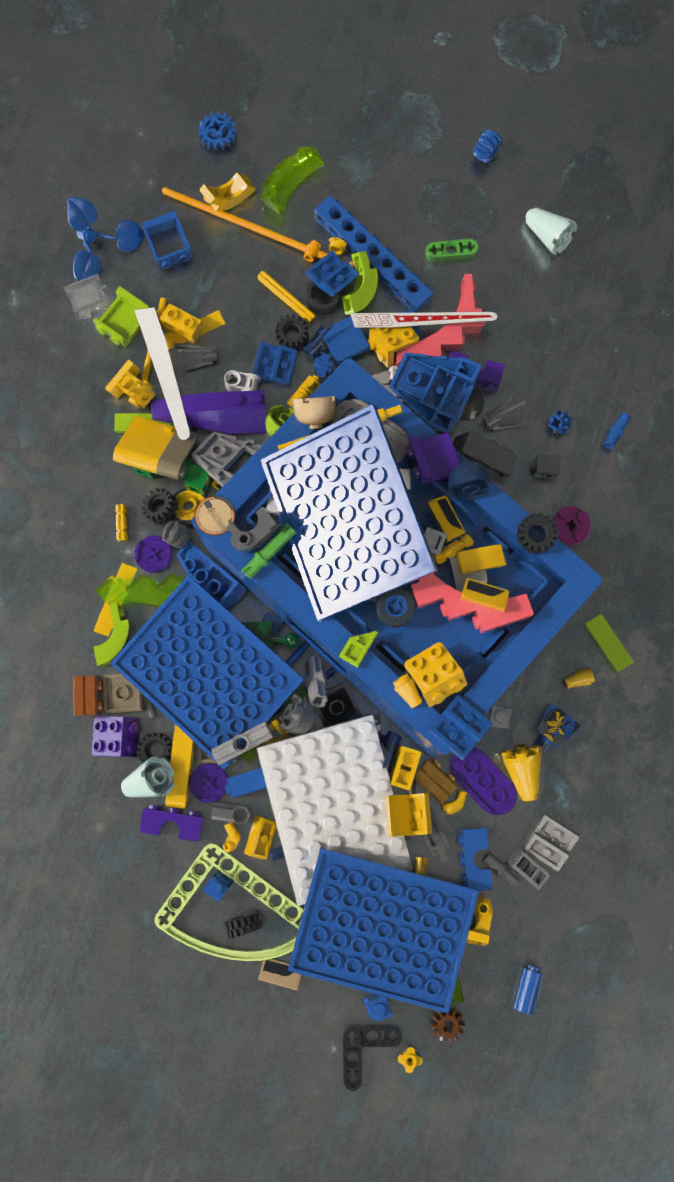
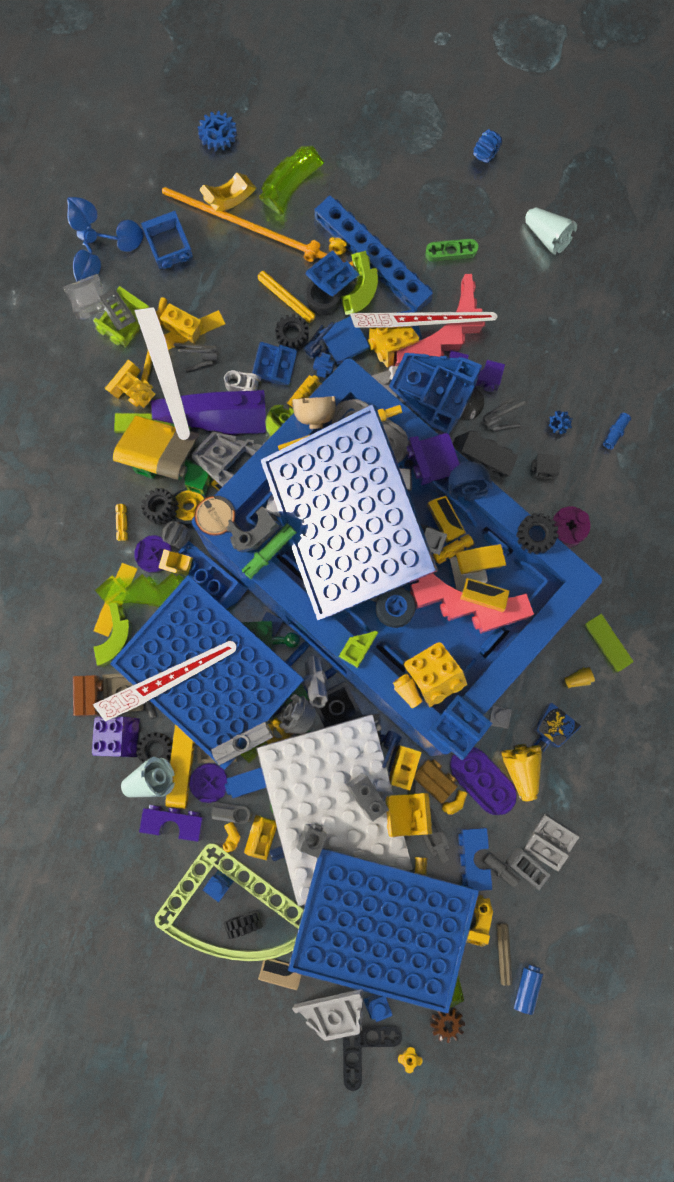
(111, 312): none -> dark grey slope
(151, 687): none -> sticker
(175, 562): none -> yellow panel
(315, 848): none -> dark grey brick
(334, 1015): none -> light grey wing
(367, 797): none -> dark grey brick
(504, 954): none -> dark tan axle

